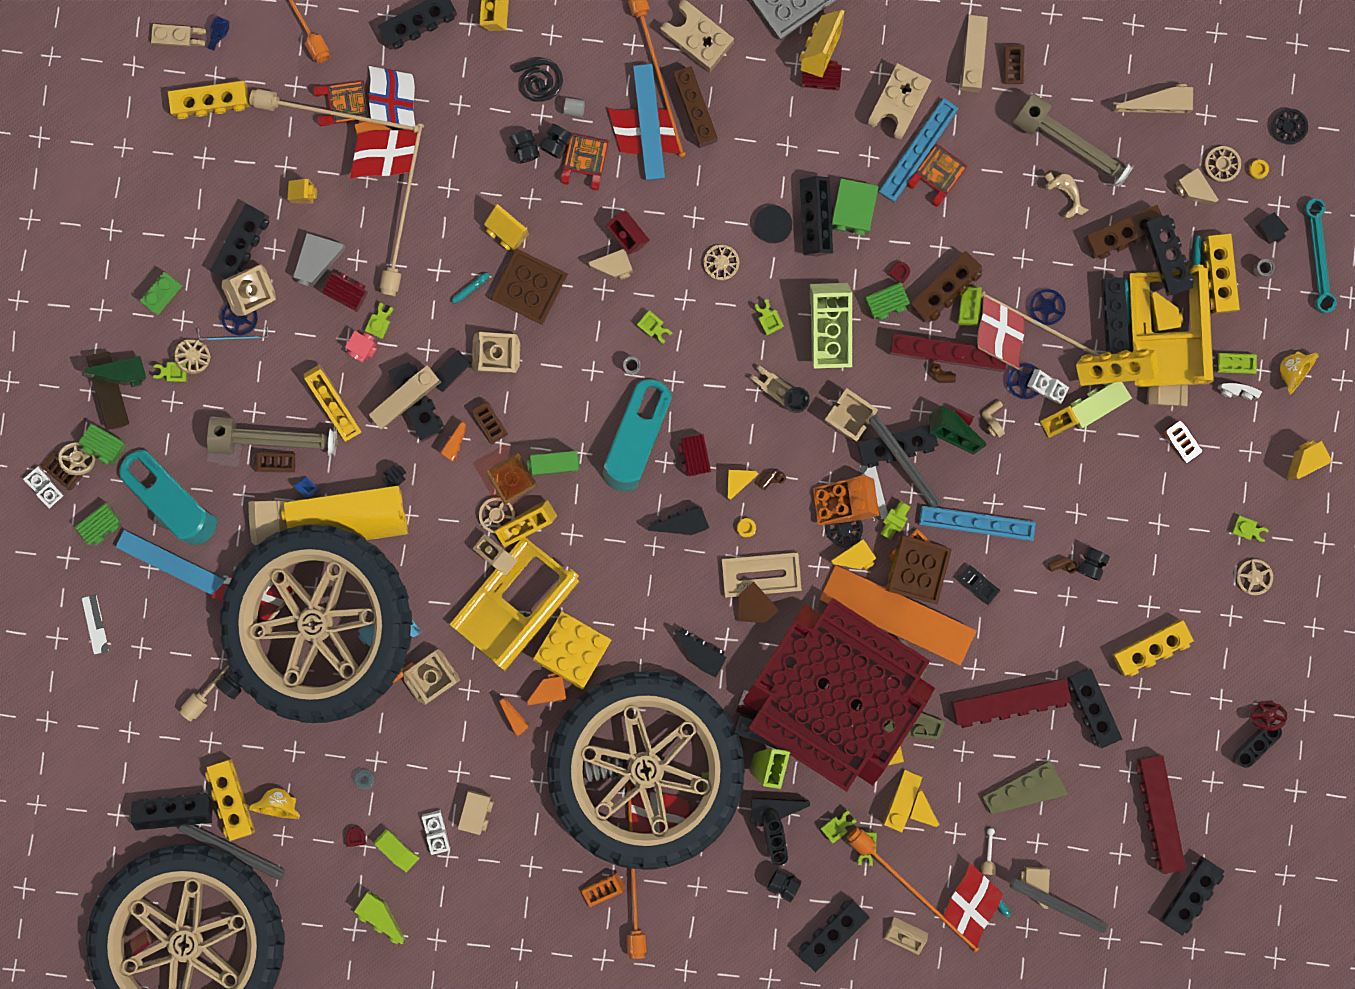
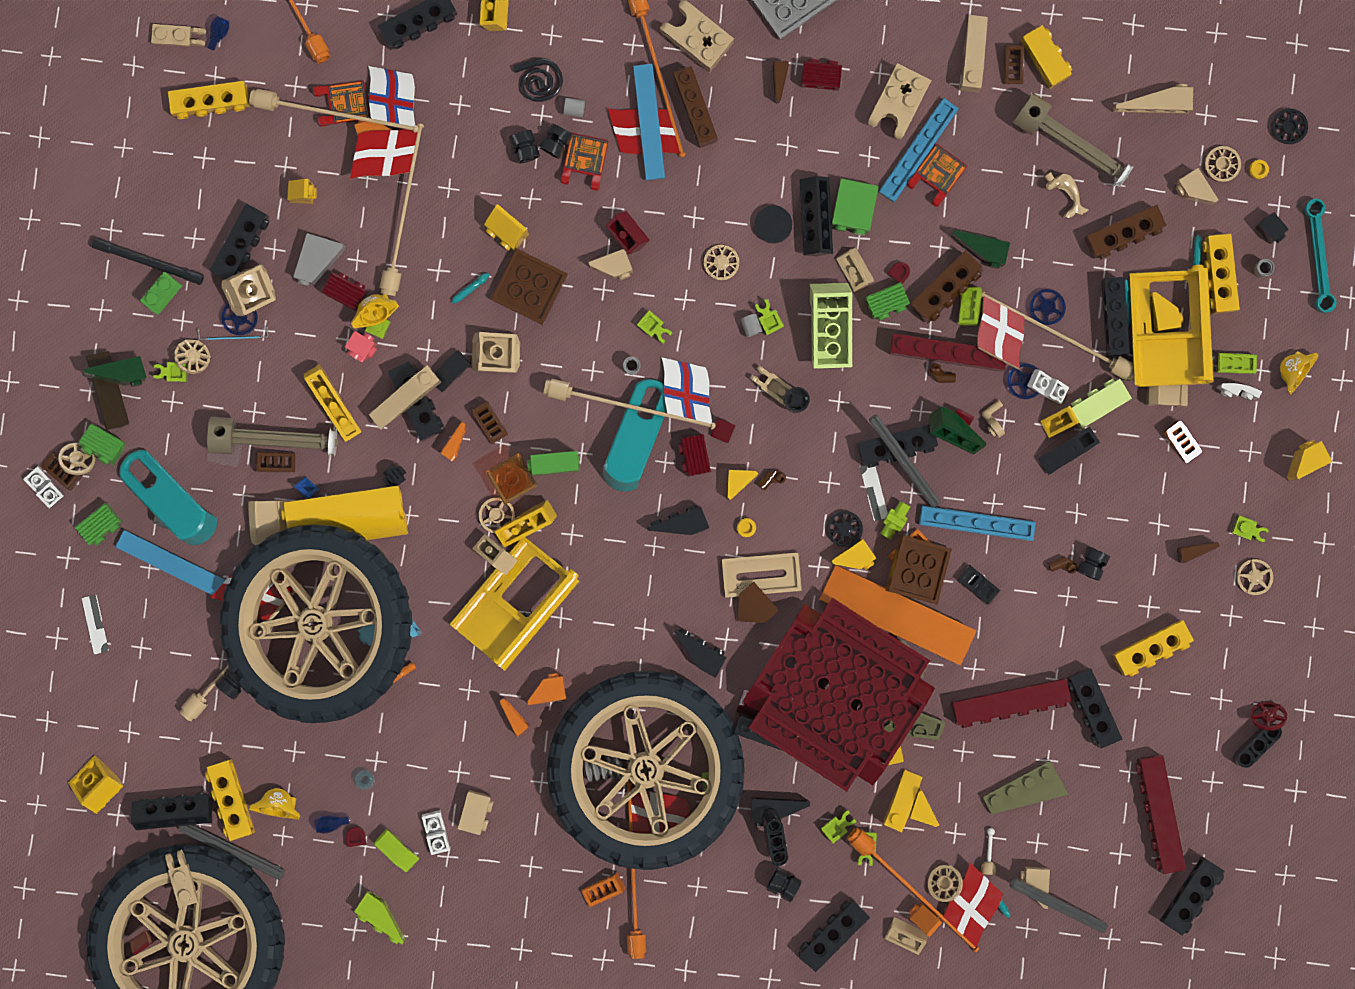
(95, 785): none -> yellow slope
(181, 880): none -> tan hinge
(186, 274): none -> black piece
(330, 823): none -> clear blue piece
(373, 310): none -> yellow hat
(431, 677): tan slope -> none
(572, 650): yellow plate -> none
(684, 393): none -> flag
(723, 430): none -> dark red slope
(751, 325): none -> light grey beam
(770, 767): lime slope -> none
(779, 76): none -> reddish brown slope
(822, 43): yellow slope -> none
(846, 501): orange slope -> none
(850, 415): tan piece -> none
(855, 269): none -> tan slope
(924, 918): none -> orange slope
(945, 883): none -> tan wheel
(986, 249): none -> dark green slope
(1046, 56): none -> yellow brick
(1069, 450): none -> black slope
(1090, 375): yellow brick -> none
(1165, 266): black brick -> none
(1190, 552): none -> reddish brown slope

